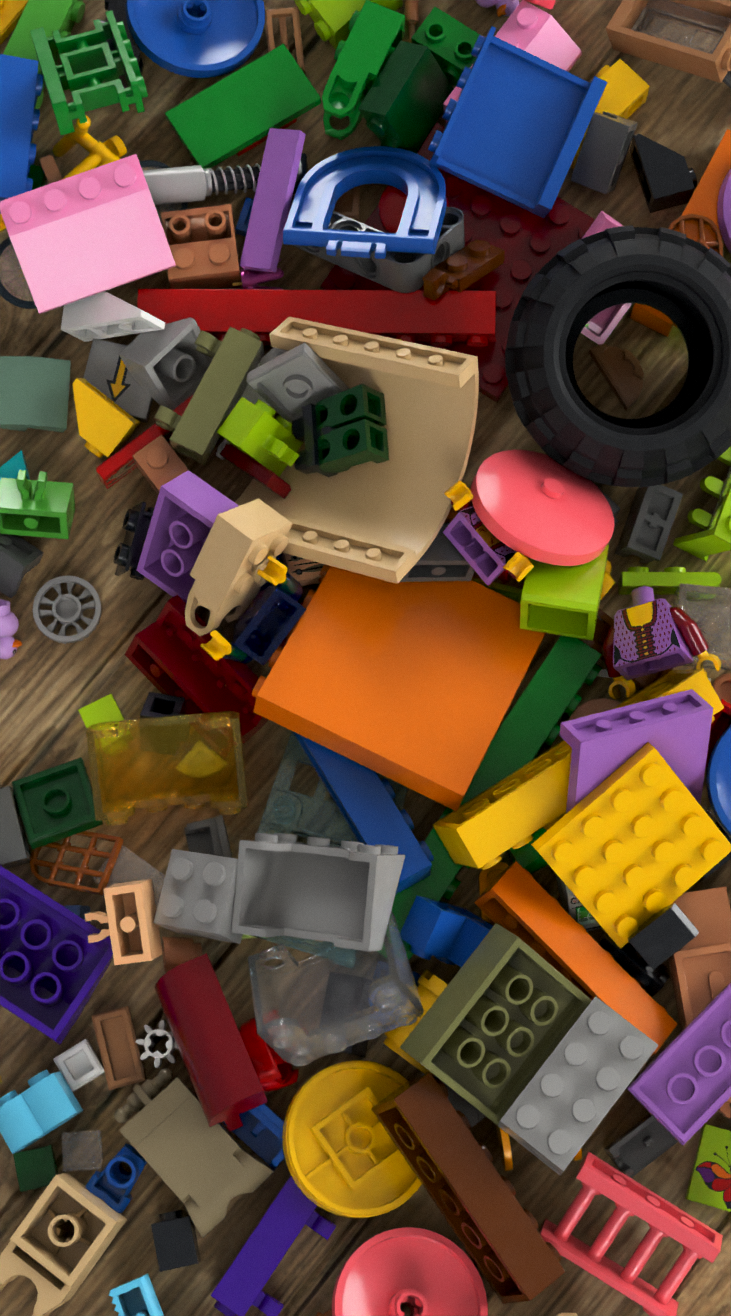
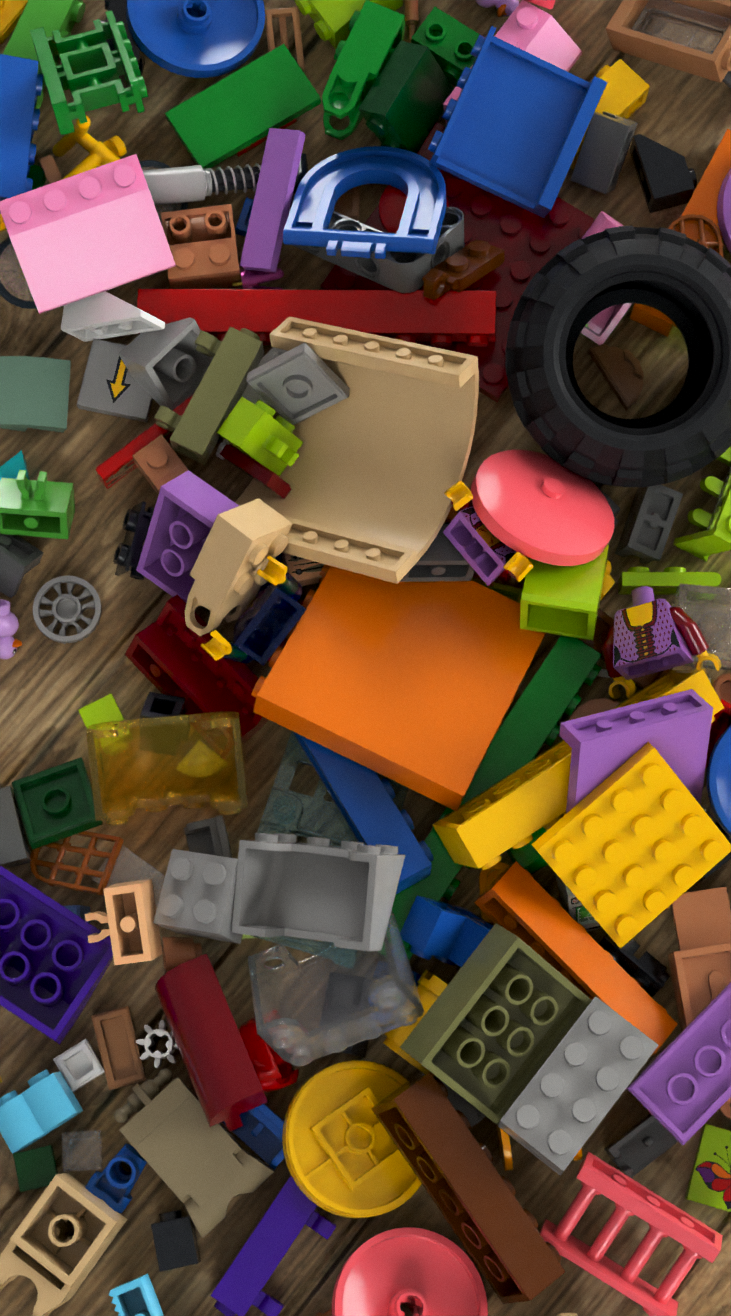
(101, 420): yellow slope -> none
(342, 432): dark green hips -> none
(663, 935): black slope -> none

